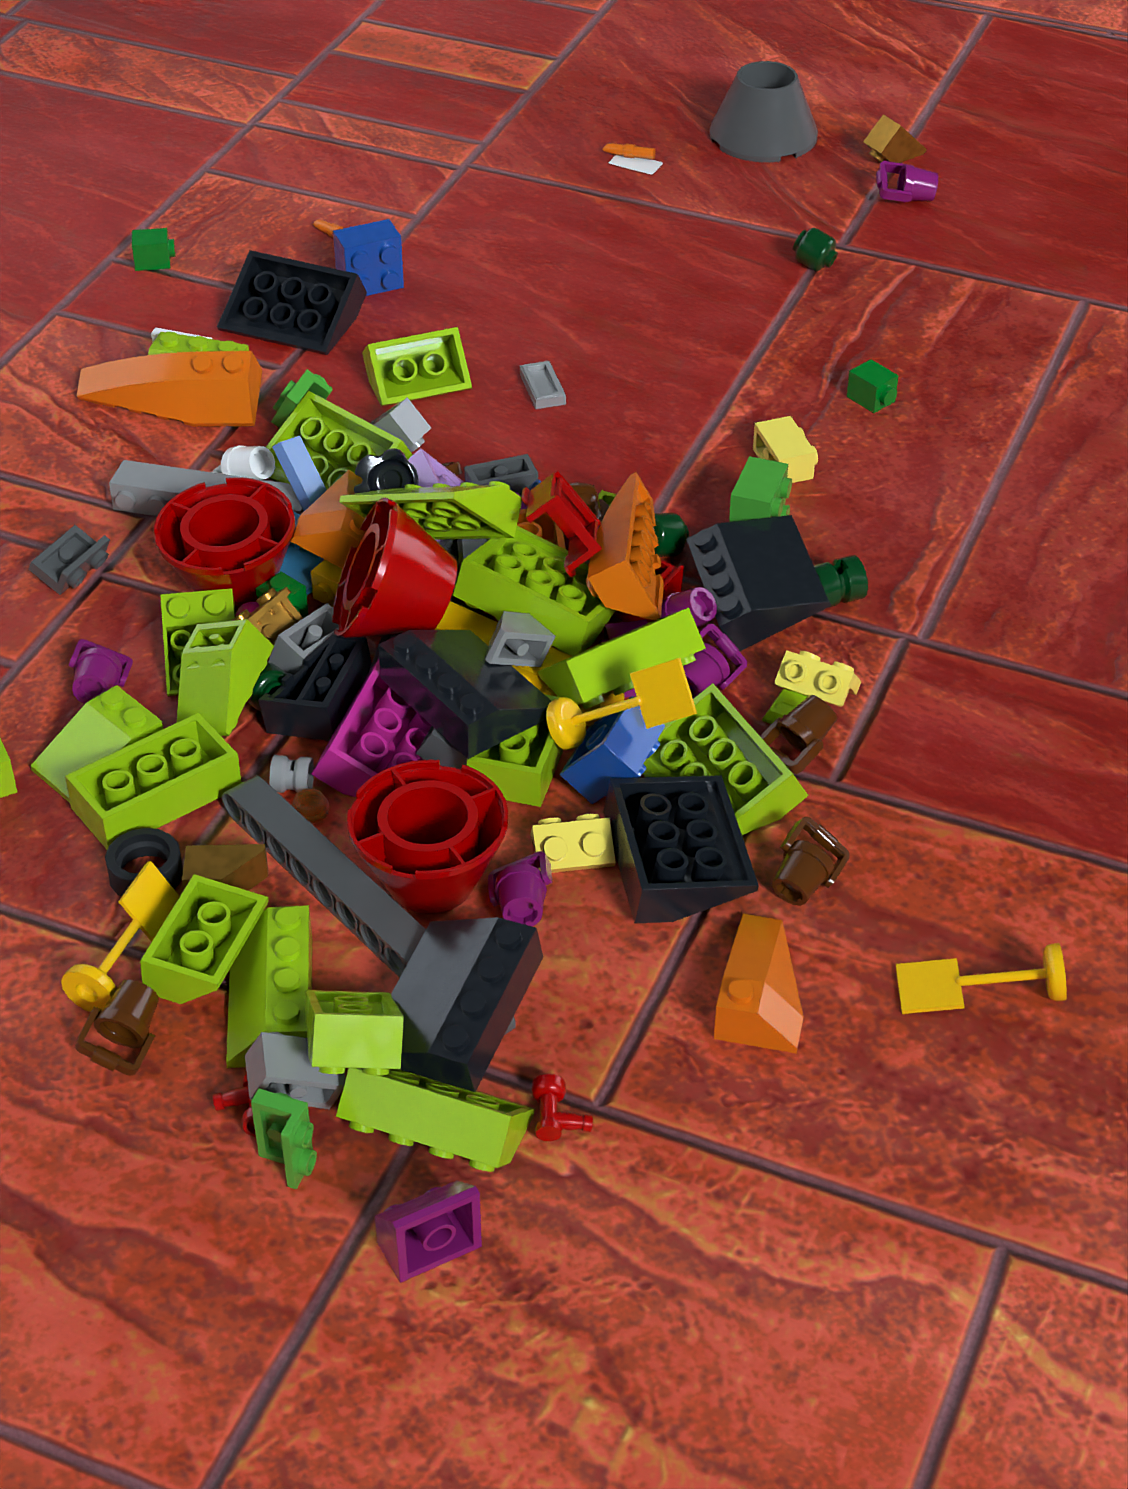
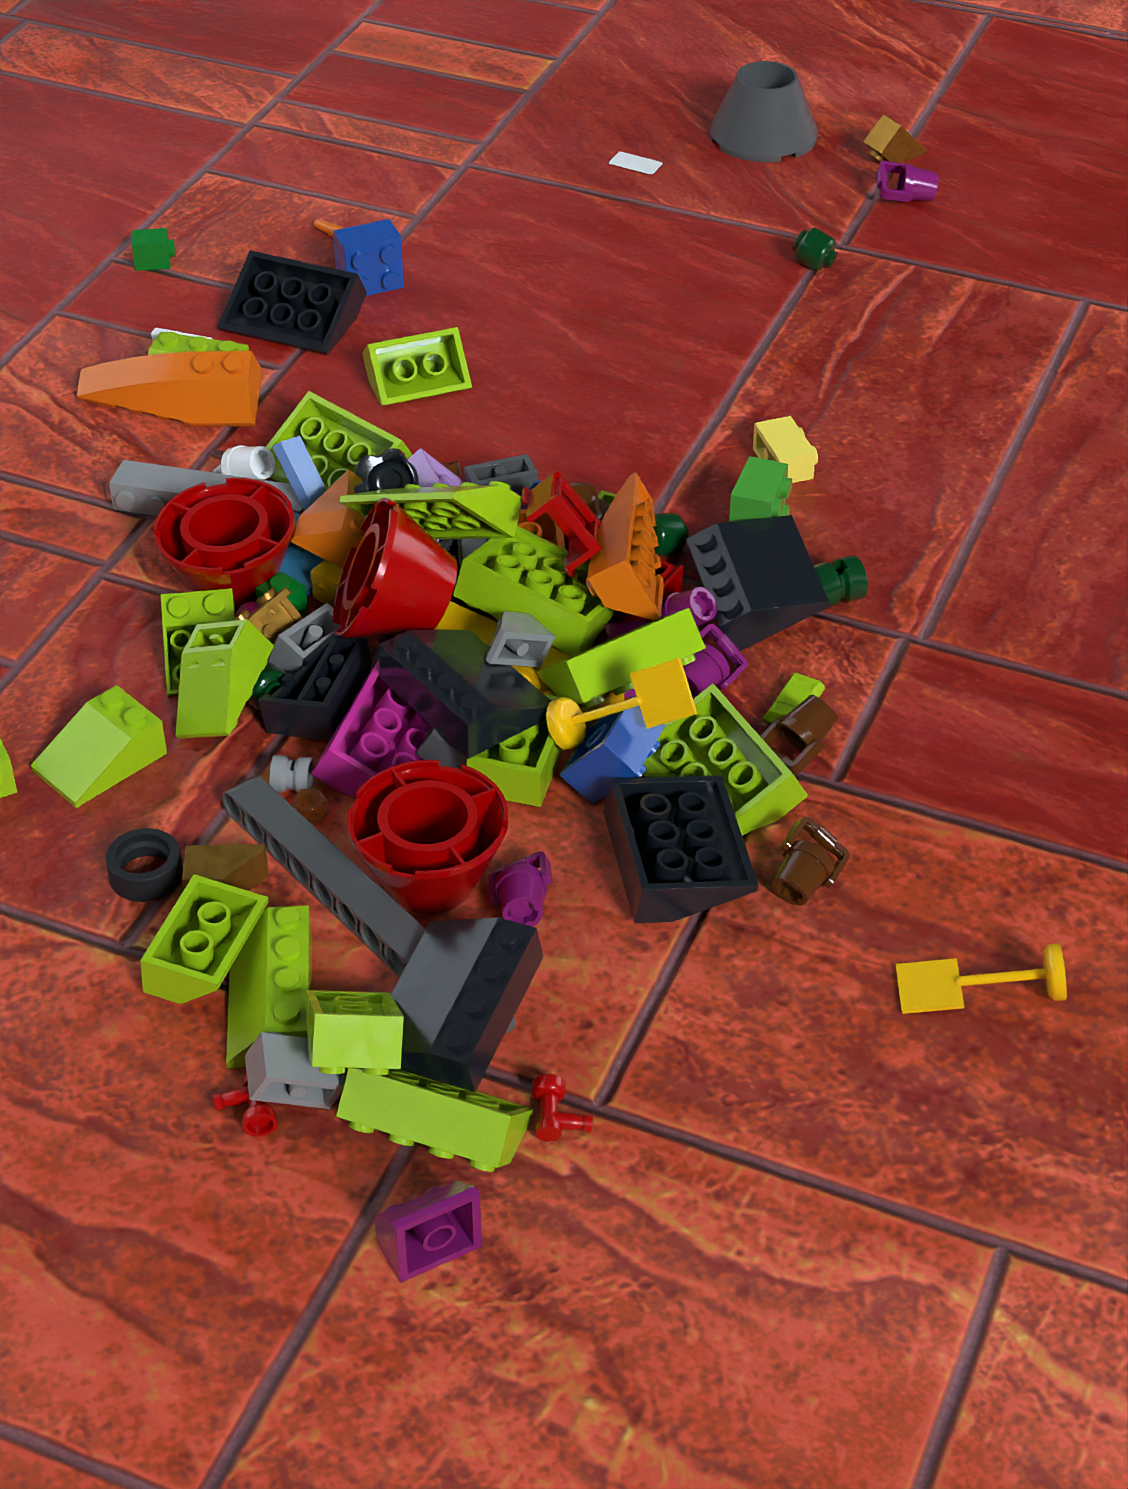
(69, 559): dark grey bracket -> none
(97, 670): magenta piece -> none
(123, 1022): reddish brown piece -> none
(148, 904): yellow piece -> none
(154, 780): lime brick -> none
(284, 1133): bright green bracket -> none
(295, 392): bright green bracket -> none
(404, 423): light grey slope -> none
(542, 385): light grey tile -> none
(575, 843): light yellow bracket -> none
(630, 150): orange piece -> none
(759, 989): orange wedge -> none
(810, 676): light yellow bracket -> none
(872, 386): green brick -> none

